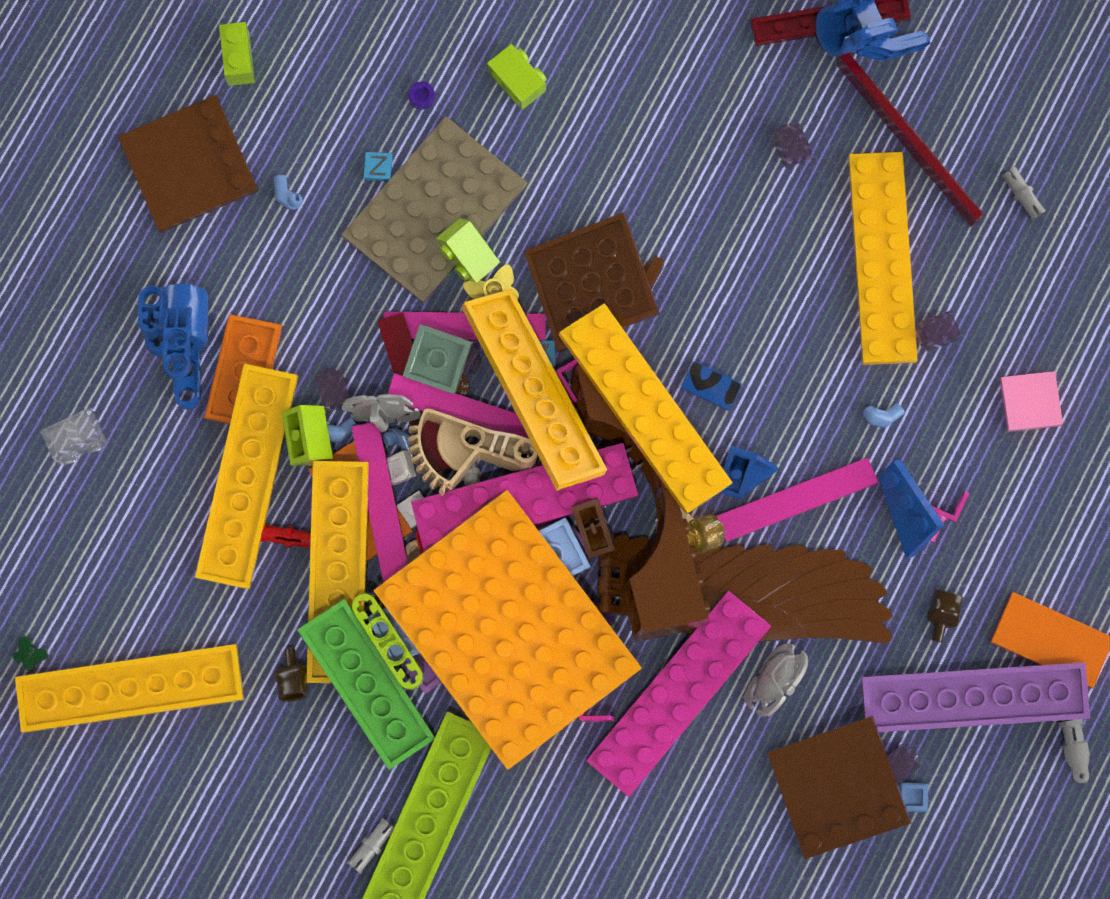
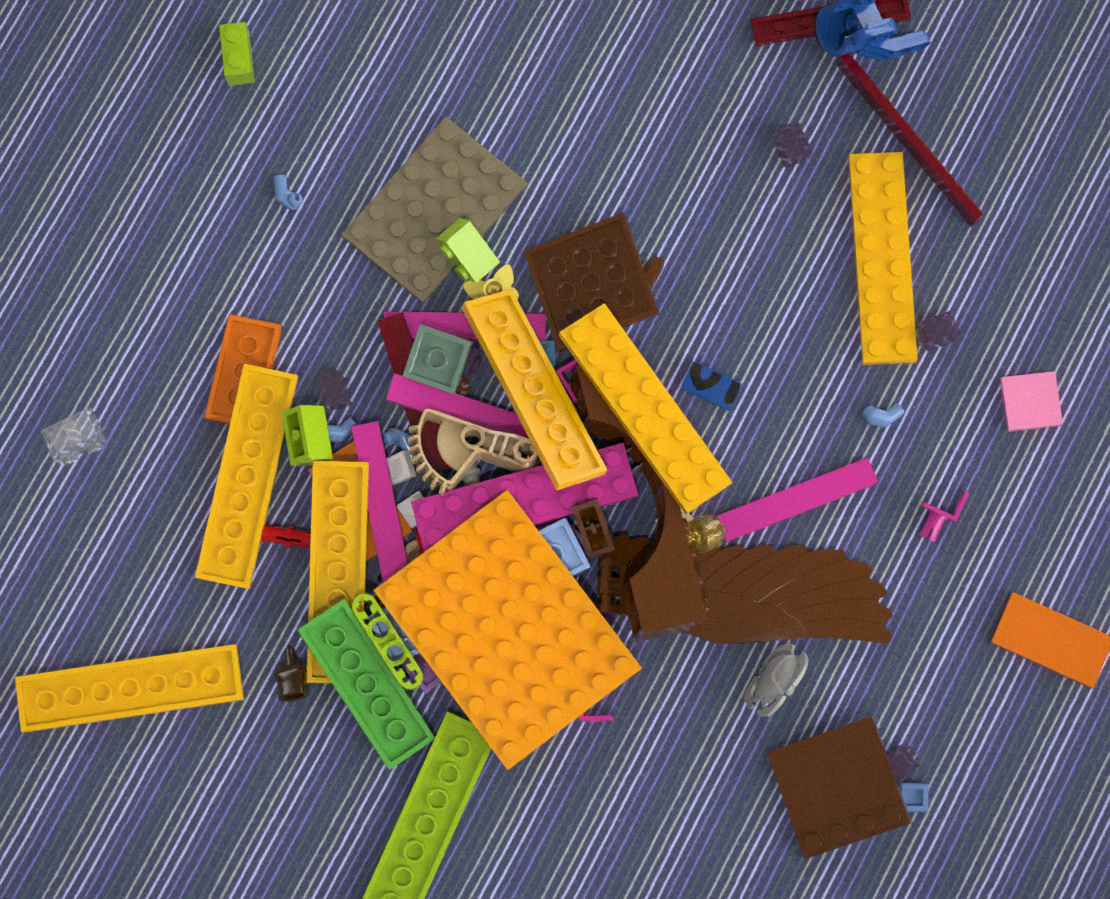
(28, 654): dark green piece -> none
(183, 327): blue piece -> none
(188, 163): reddish brown plate -> none
(371, 846): light grey pin -> none
(378, 166): dark azure tile -> none
(380, 410): light grey shield -> none
(421, 95): dark purple tile -> none
(517, 76): lime brick -> none
(678, 693): dark pink plate -> none
(745, 471): blue slope -> none
(909, 508): blue wing -> none
(944, 613): dark brown piece -> none
(977, 697): medium lavender plate -> none
(1023, 193): light grey pin -> none
(1076, 751): light grey piece -> none

